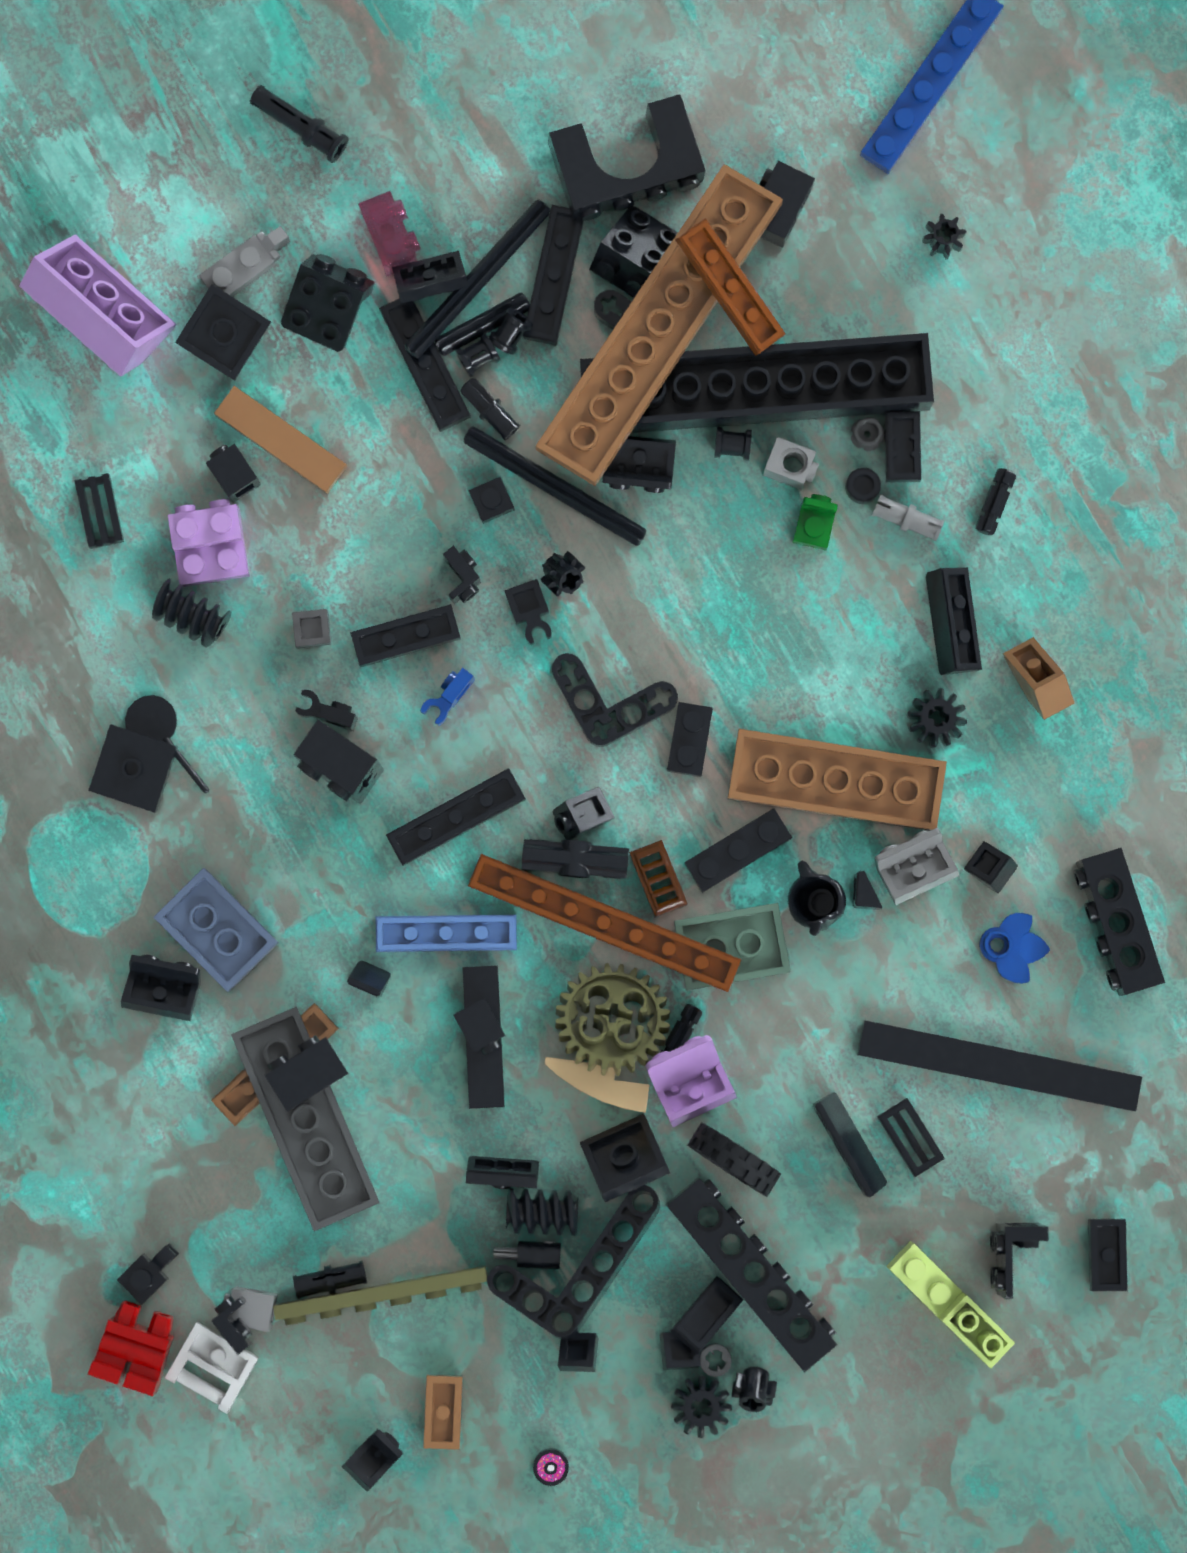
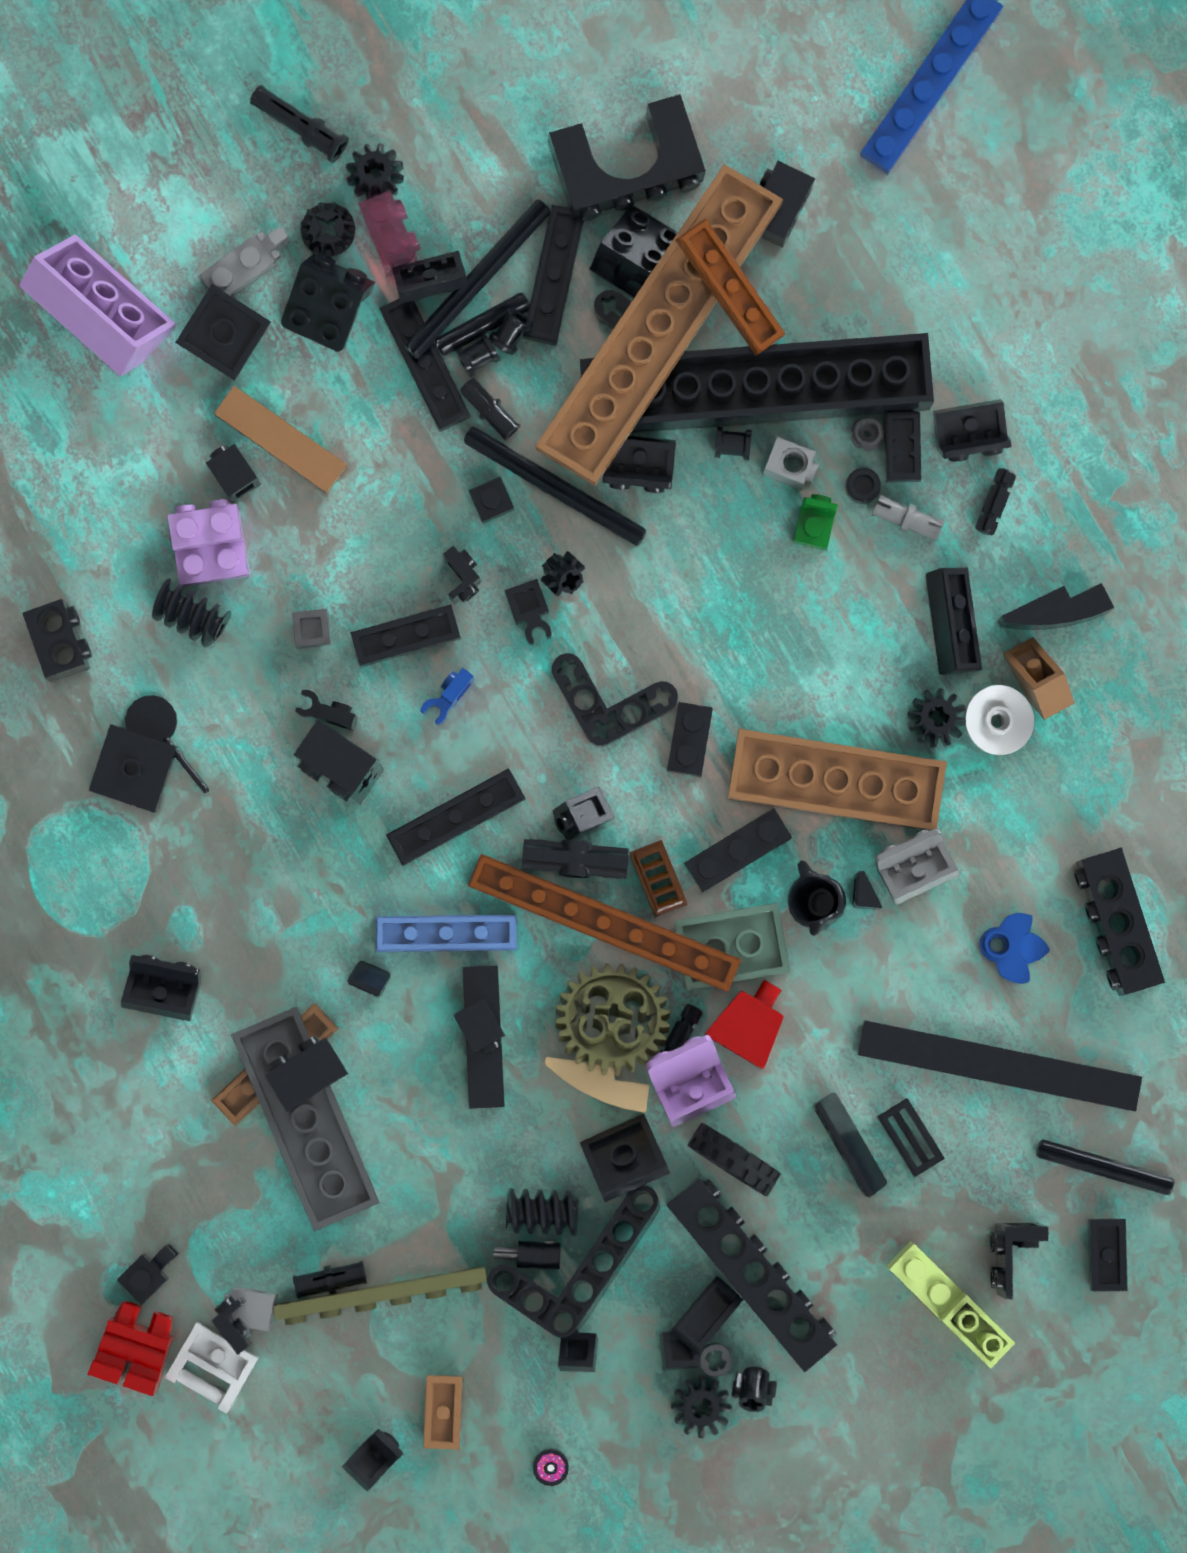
(49, 644): none -> black brick
(93, 483): black tile -> none
(216, 930): sand blue plate -> none
(328, 244): none -> black gear
(386, 166): none -> black gear
(502, 1172): black plate -> none
(749, 1025): none -> red torso
(950, 230): black gear -> none
(971, 430): none -> black bracket
(991, 867): black slope -> none
(1014, 713): none -> white dish
(1059, 610): none -> black slope
(1105, 1167): none -> black axle

